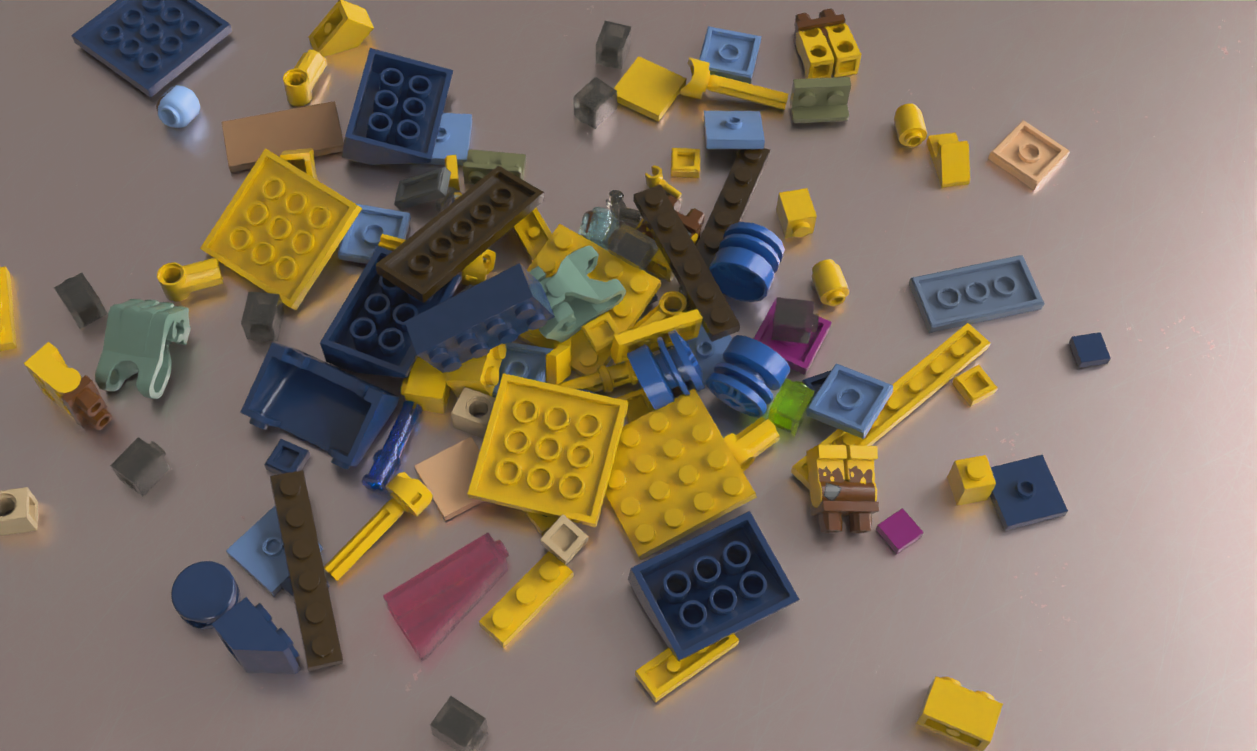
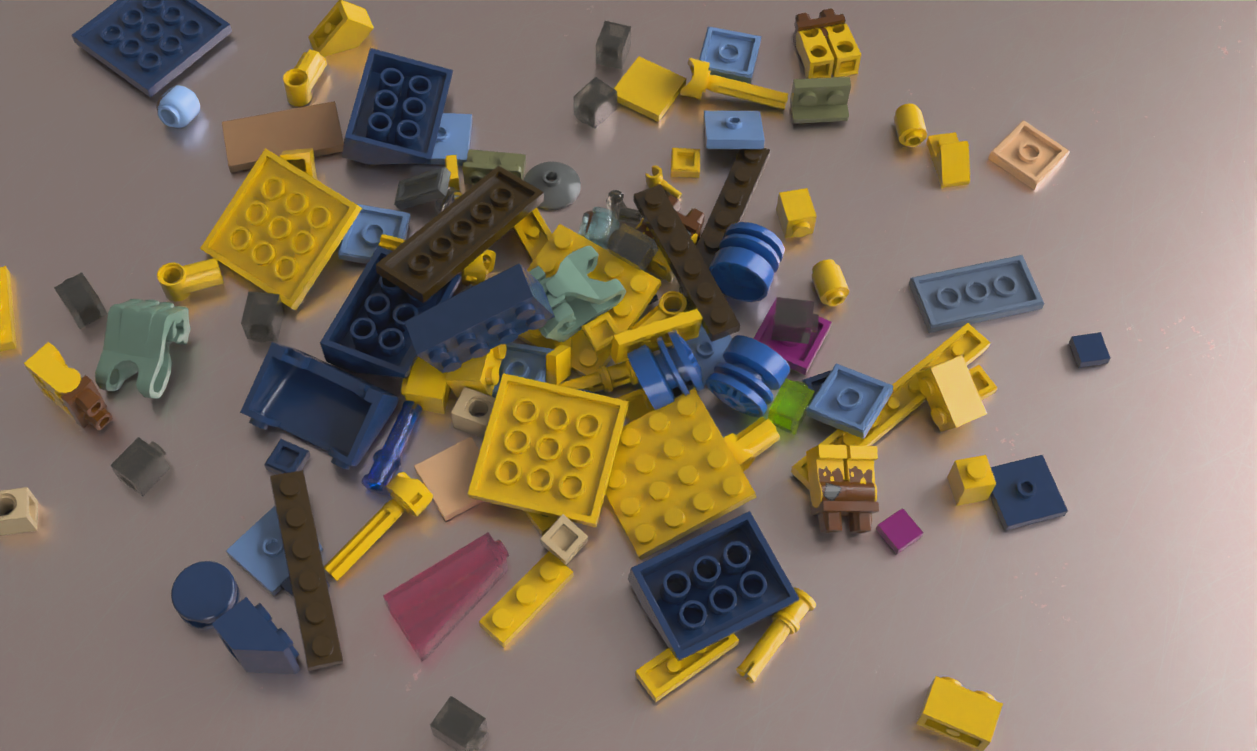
(557, 193): none -> dark grey dish
(784, 623): none -> yellow pin
(951, 394): none -> yellow brick

